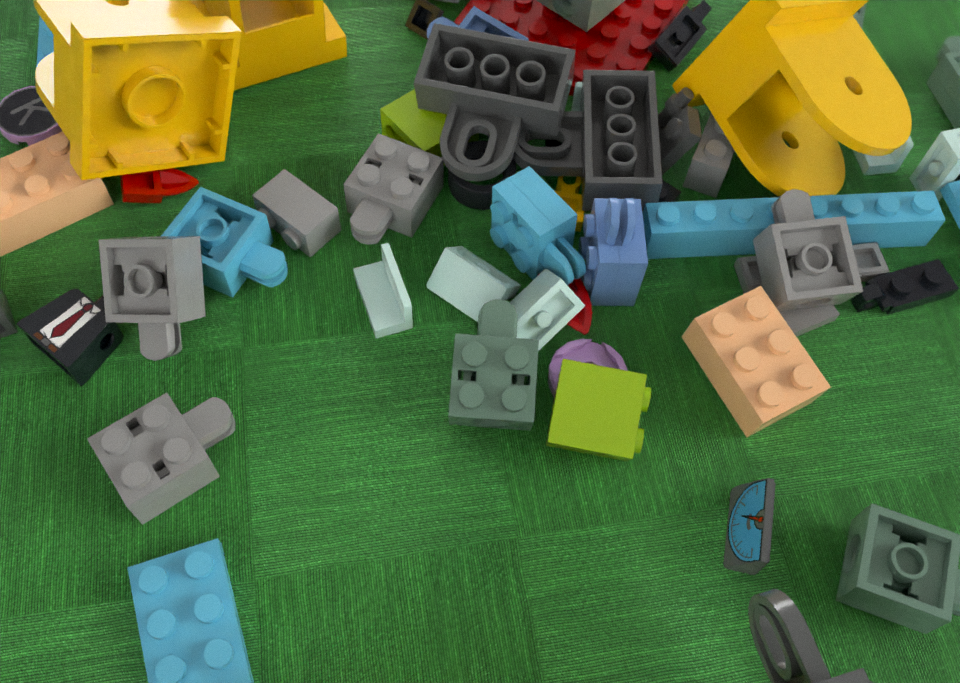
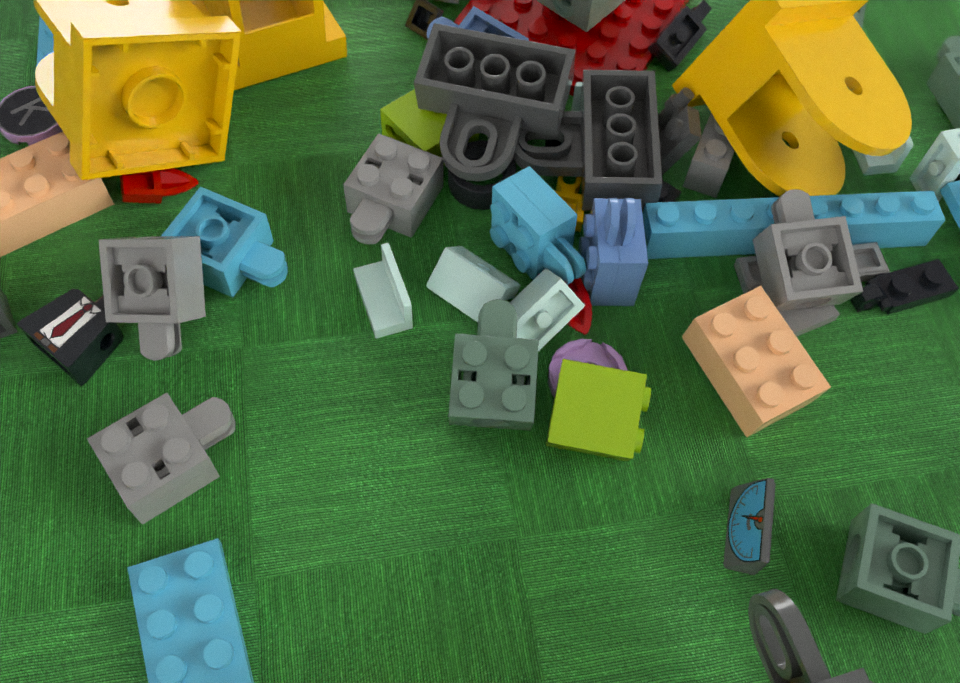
(297, 213): light grey brick -> none

